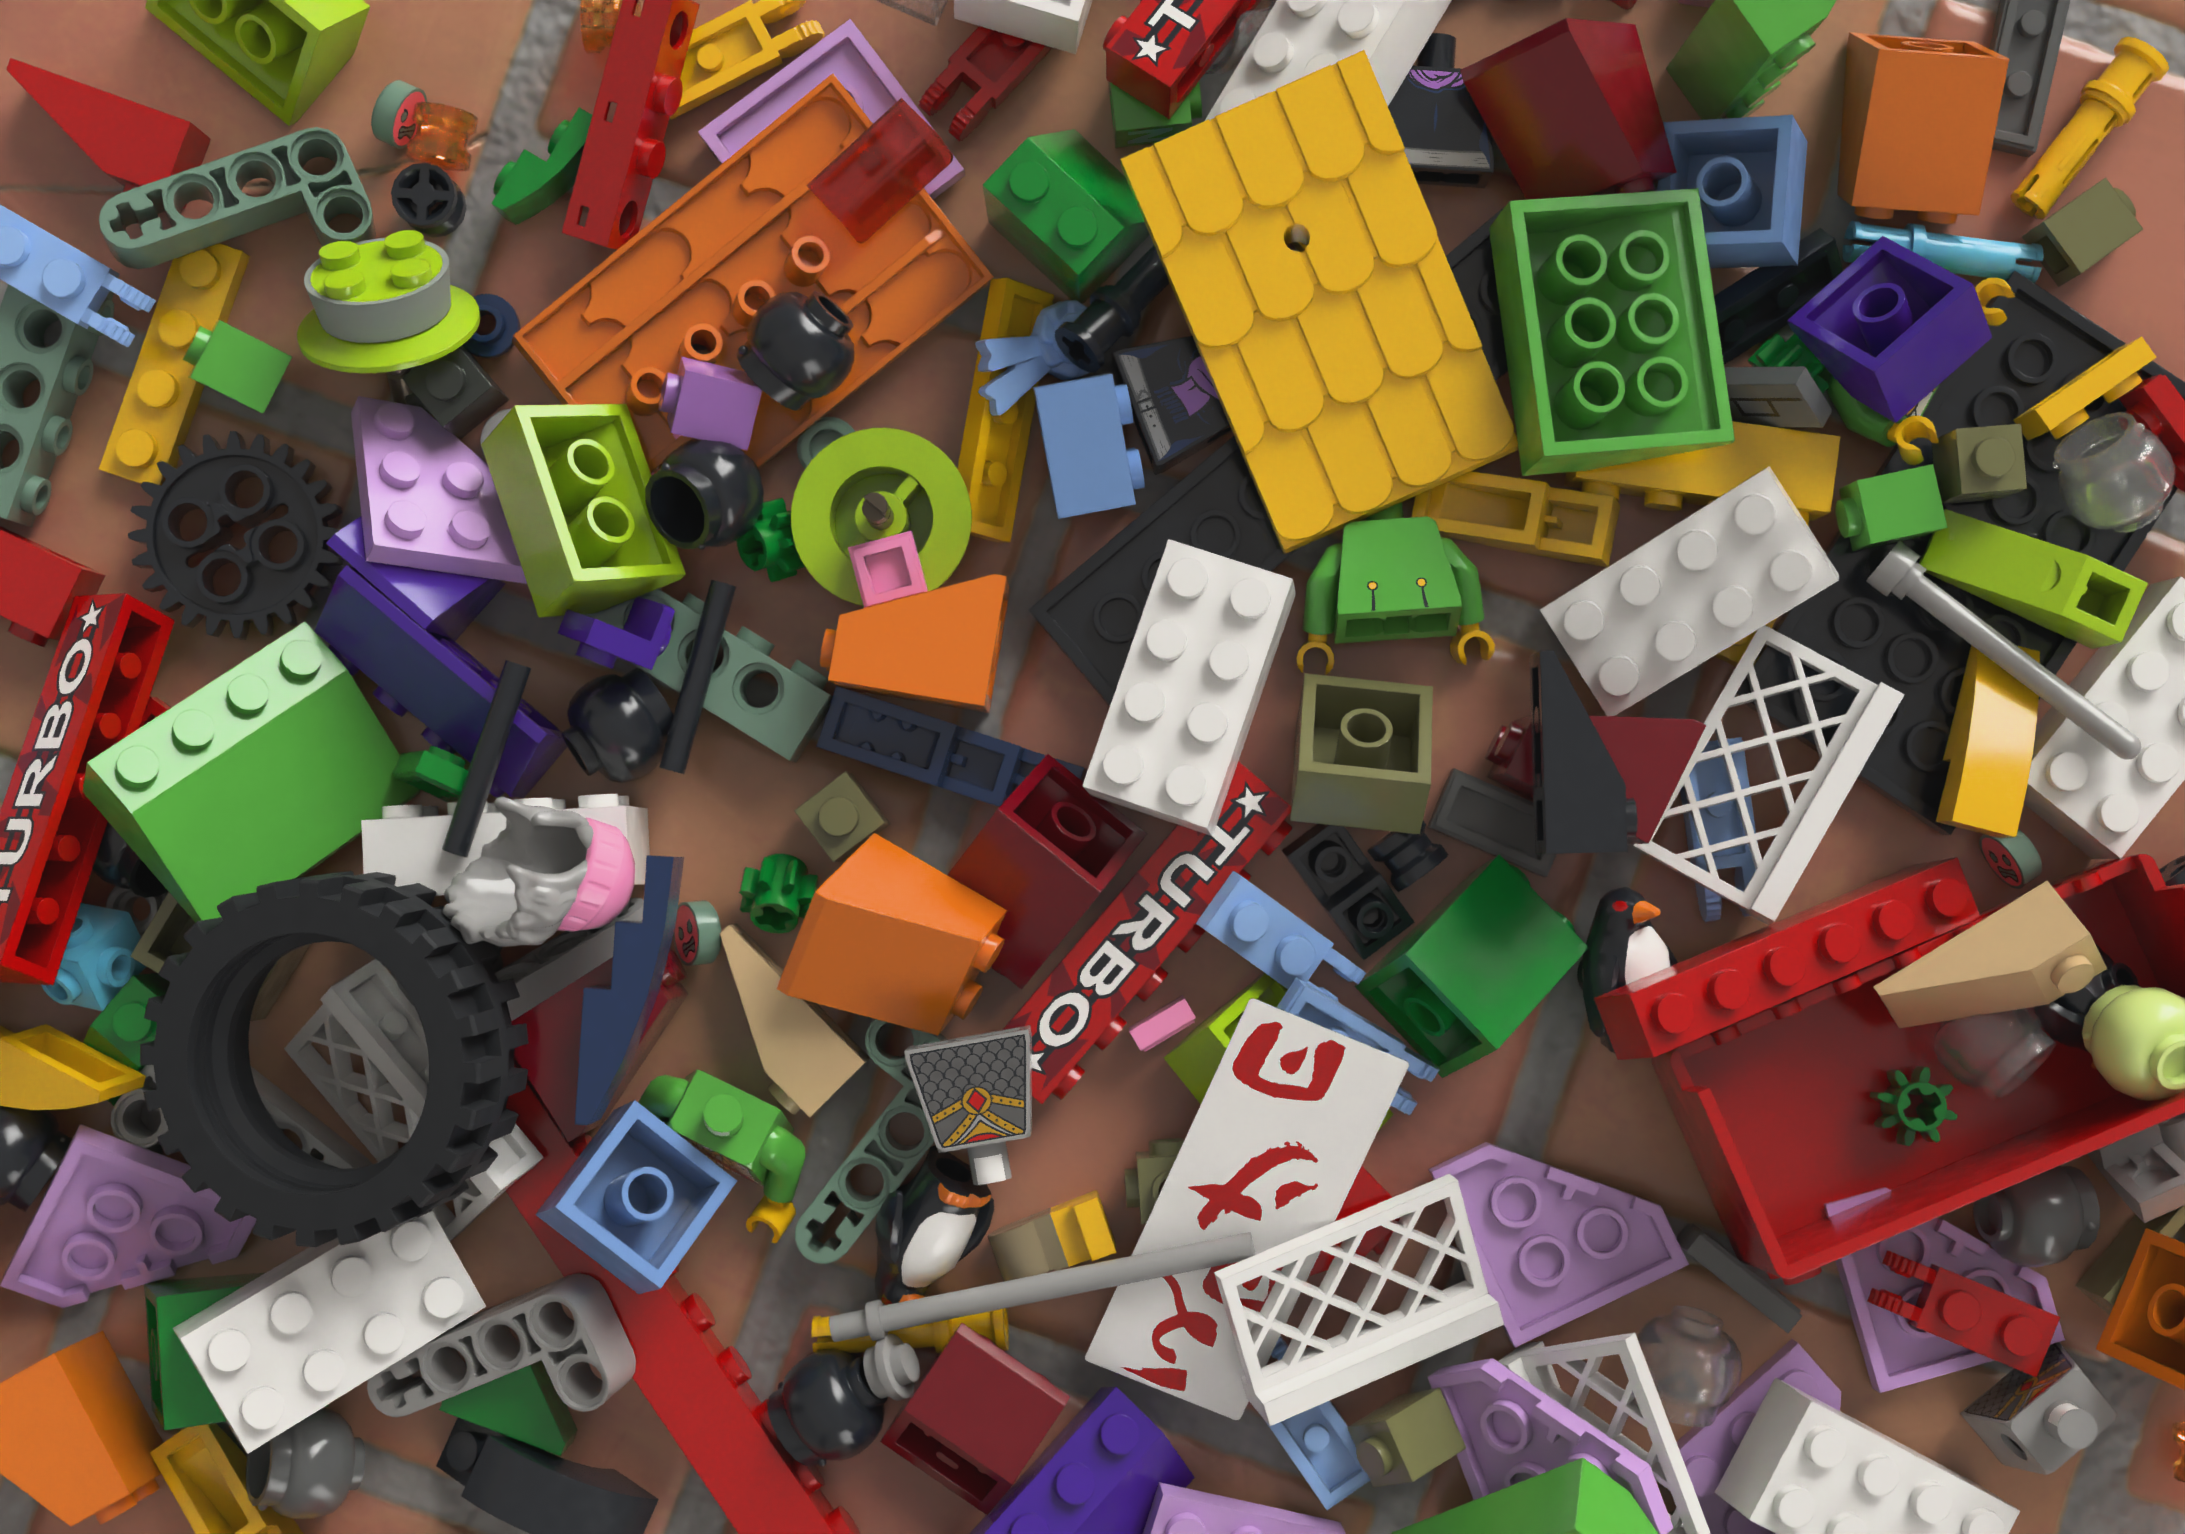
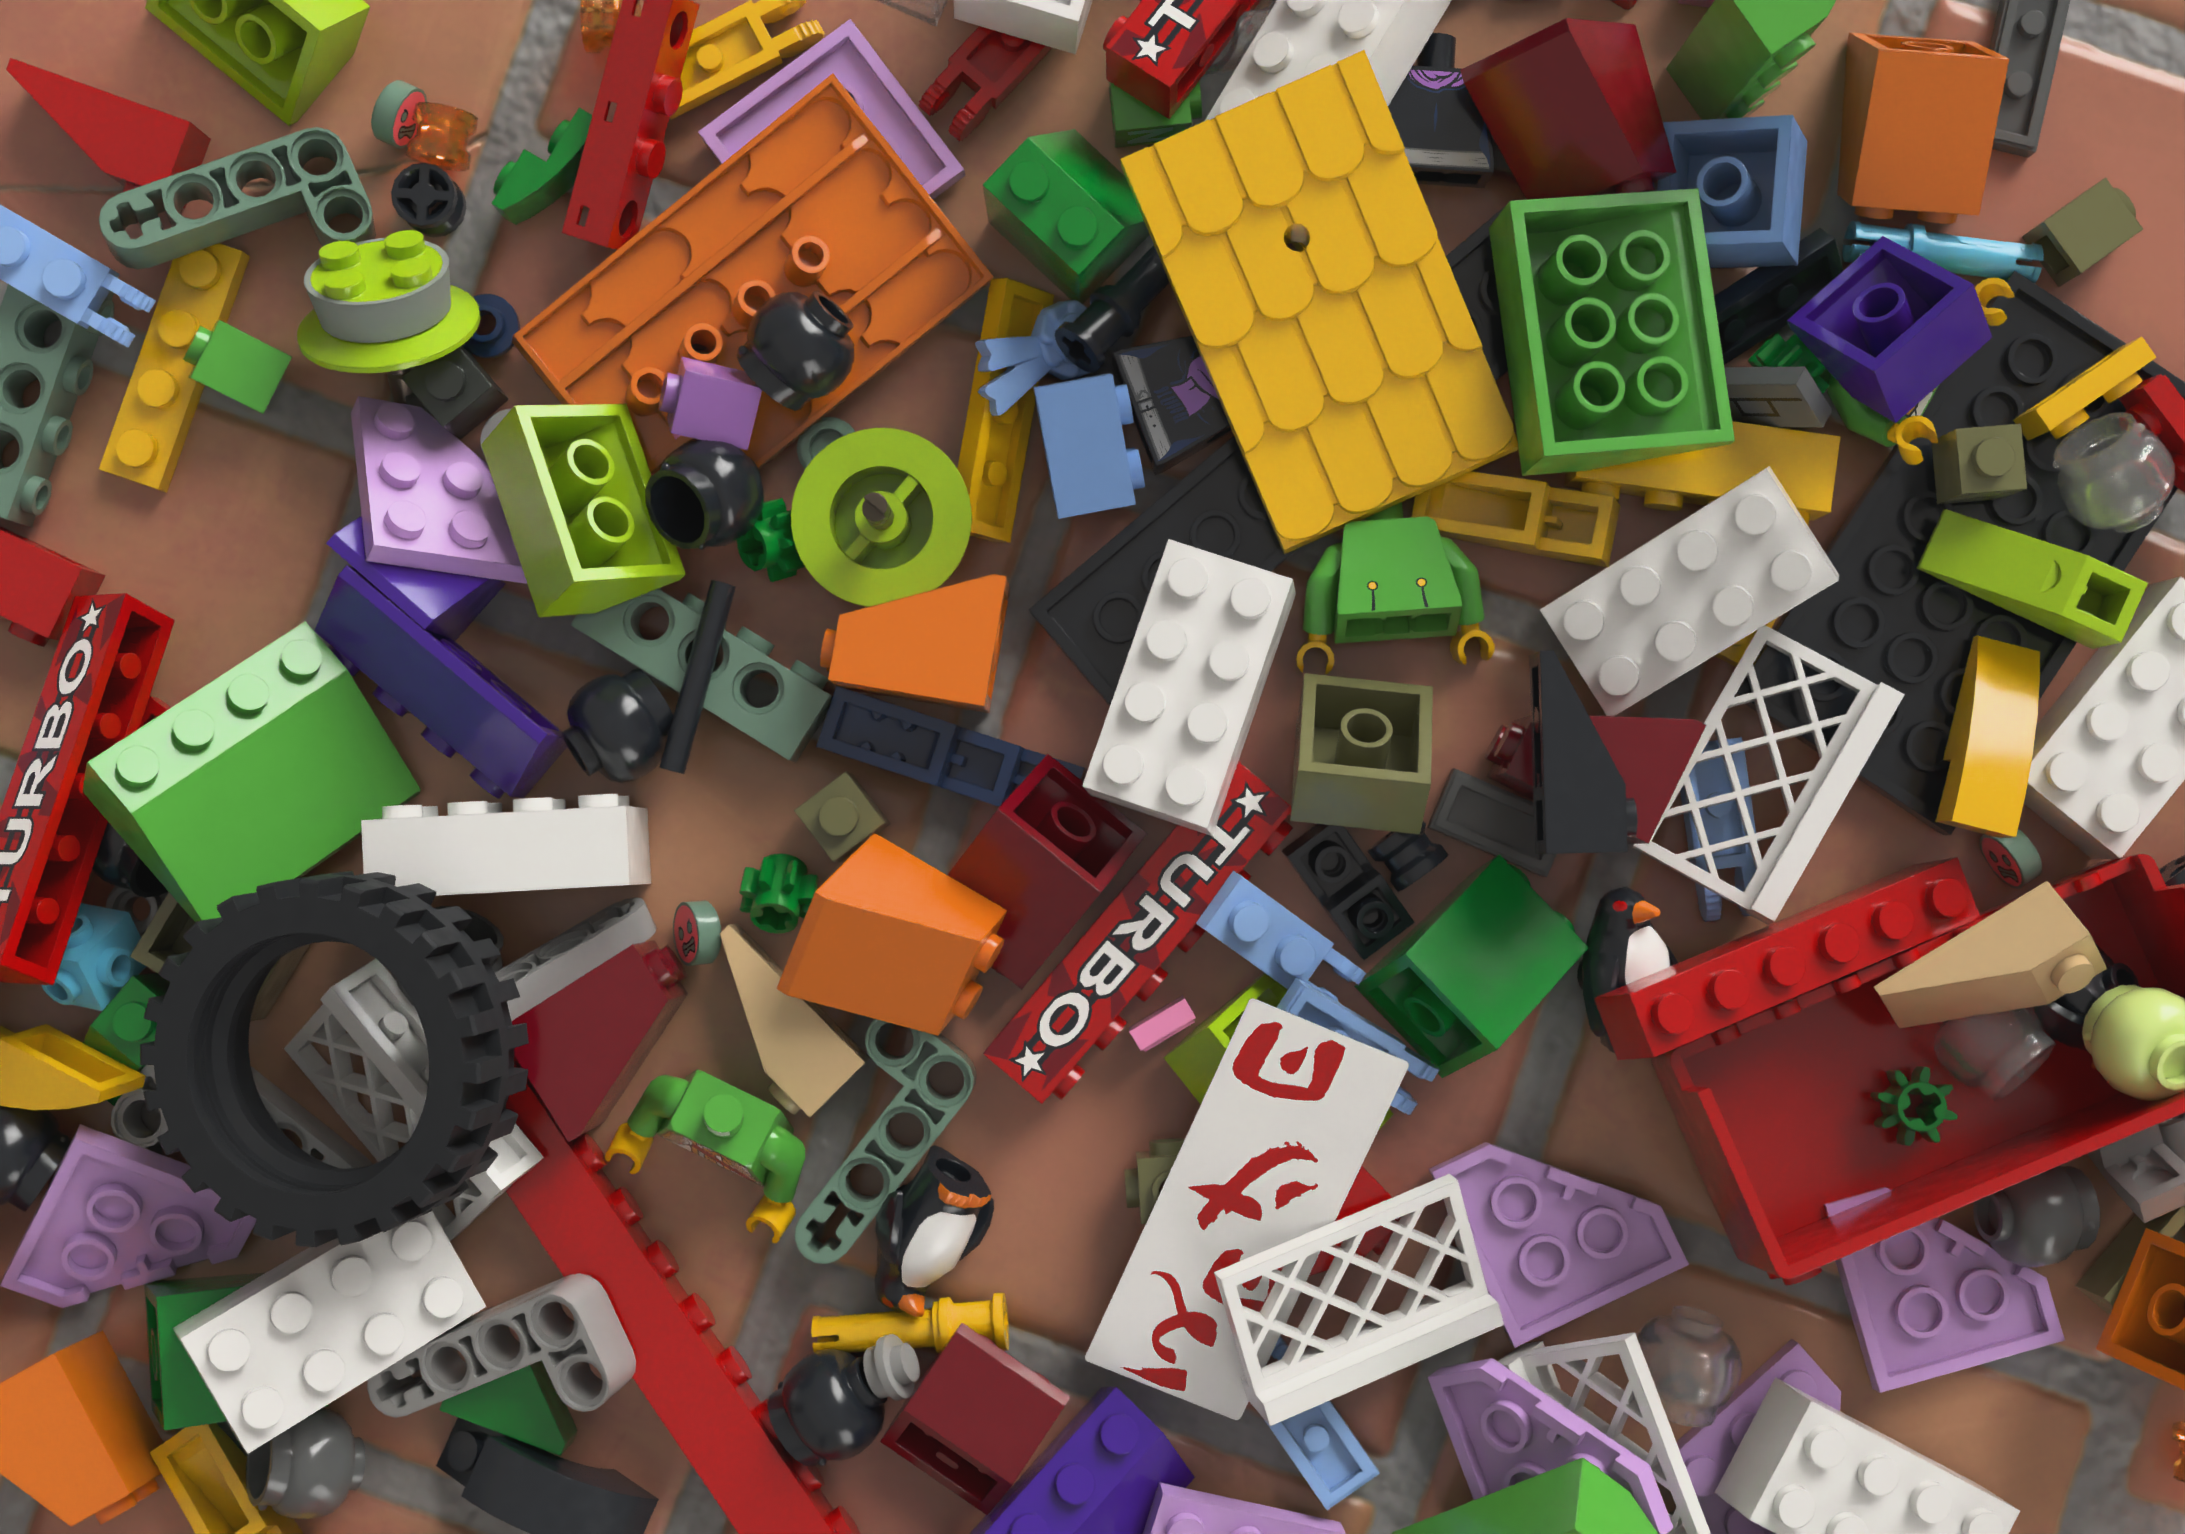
(211, 485): black gear -> none
(433, 772): green plate -> none
(486, 759): black bar -> none
(541, 878): light grey hair -> none
(618, 1013): dark blue slope -> none
(637, 1198): medium blue brick -> none
(640, 641): dark purple bracket -> none
(880, 1319): light grey bar -> none
(881, 171): clear red slope -> none
(888, 569): bright pink tile -> none
(976, 1095): torso -> none
(1053, 1238): leg -> none
(1406, 1438): olive brick -> none
(1739, 1277): dark grey tile -> none
(1890, 508): bright green brick -> none
(1904, 576): light grey piece -> none
(1971, 1315): red hinge -> none
(2043, 1415): light grey torso -> none
(2103, 106): yellow pin -> none

